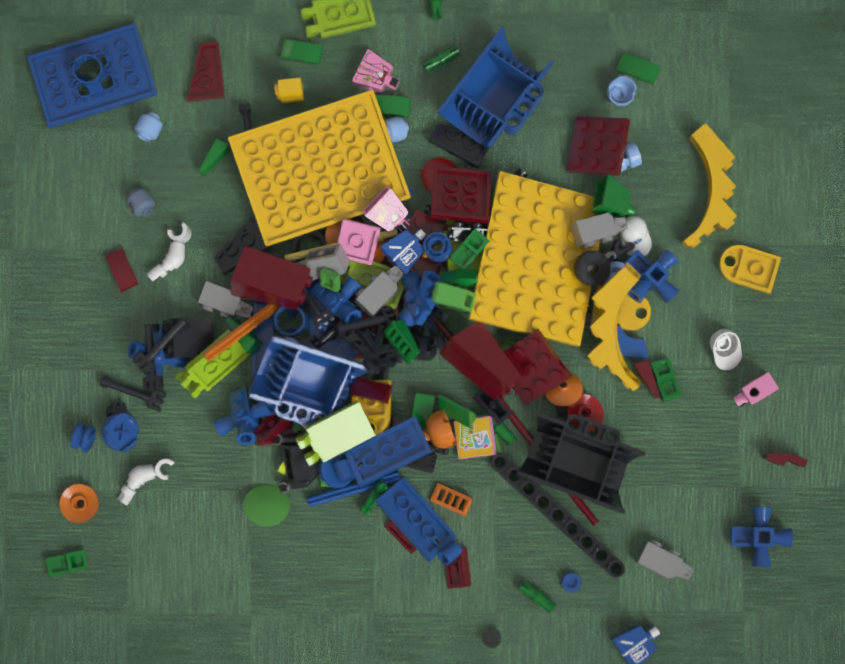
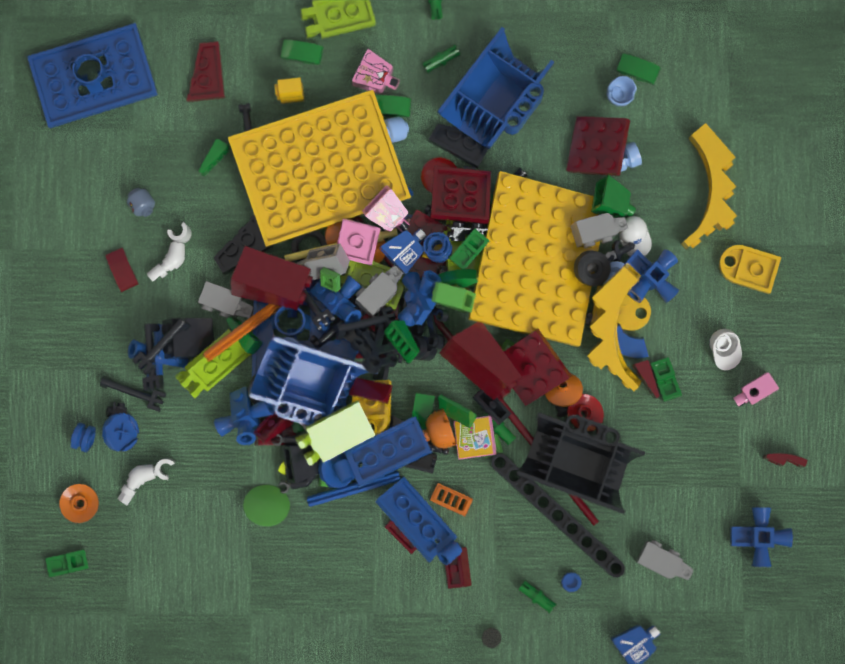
(148, 127): light blue head -> none
(370, 502): green axle -> none

